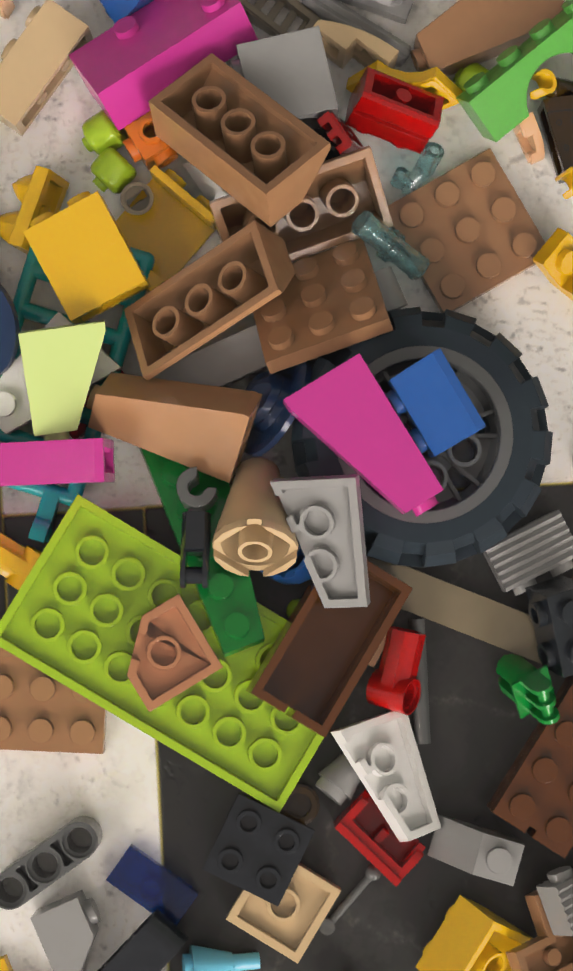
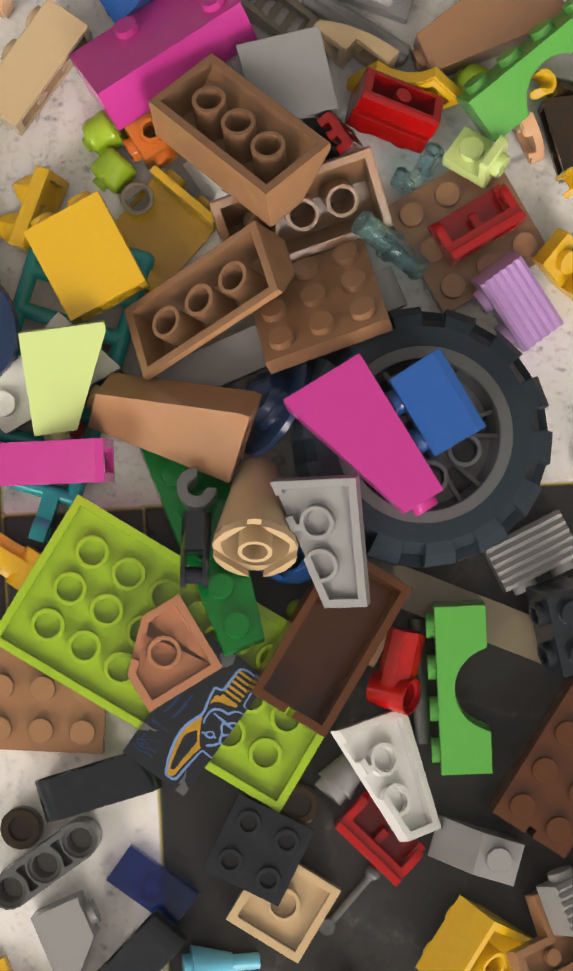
(22, 827): none -> dark brown tile
(94, 786): none -> black beam
(192, 726): none -> black sticker
(463, 739): none -> bright green arch
(477, 157): none -> yellowish green bracket
(477, 224): none -> red hinge
(515, 301): none -> lavender brick
(528, 688): green arm -> none

